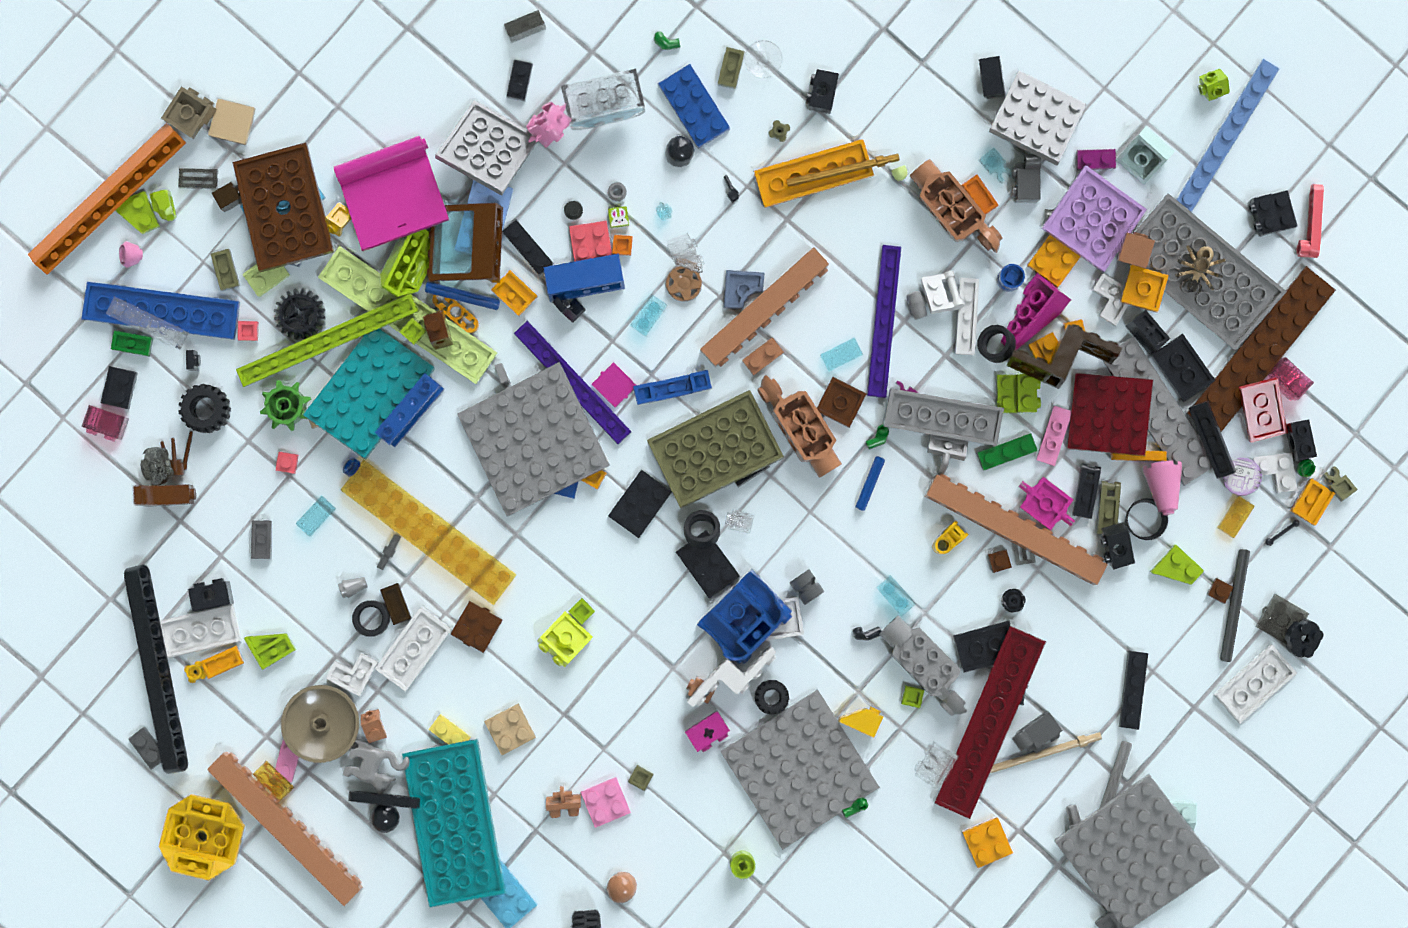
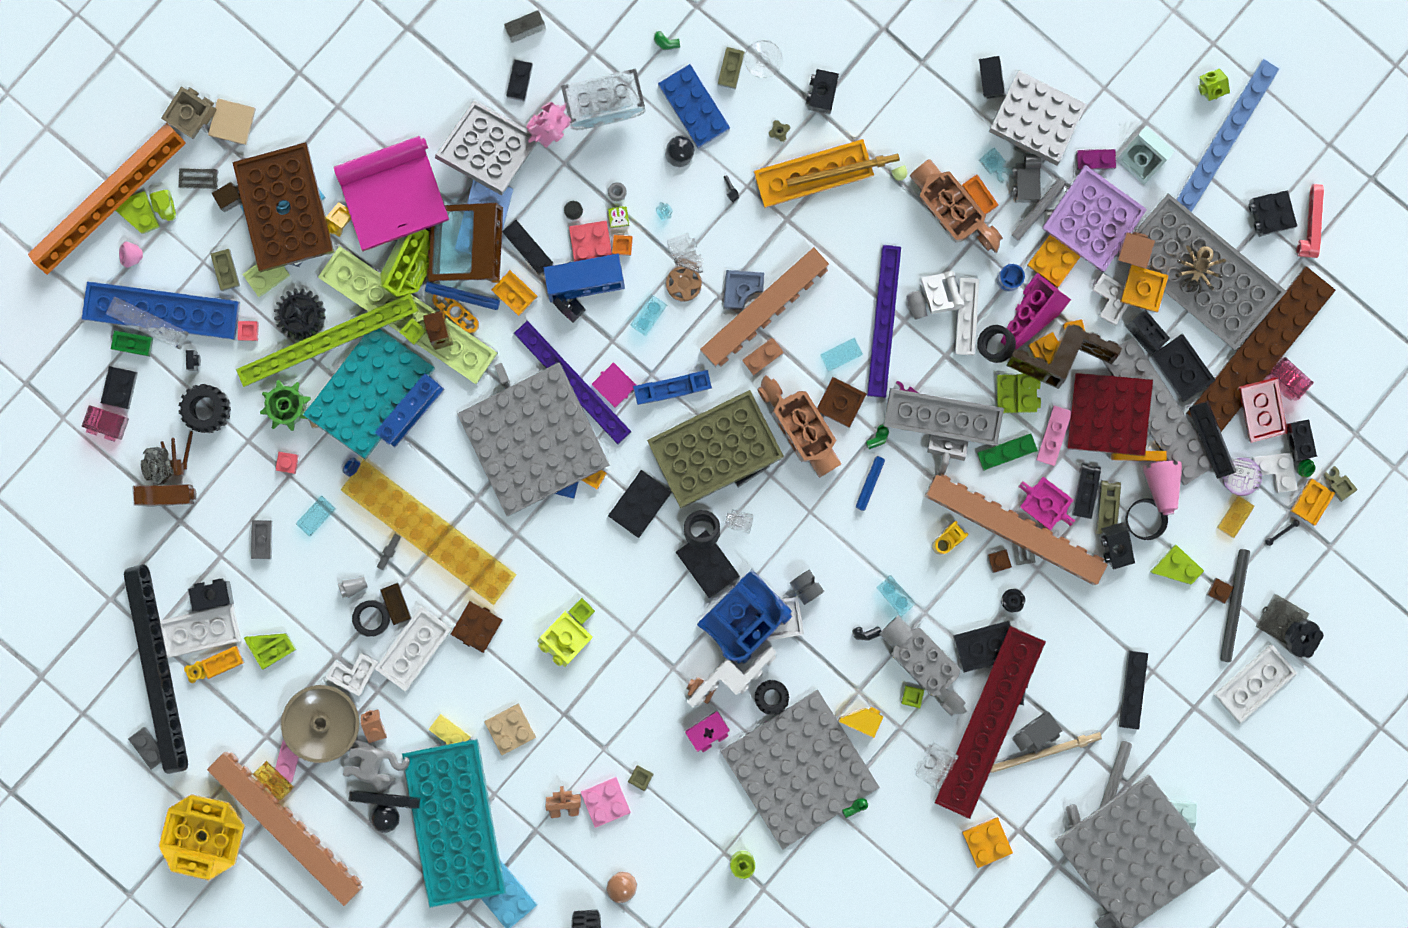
(1038, 209): none -> light grey axle

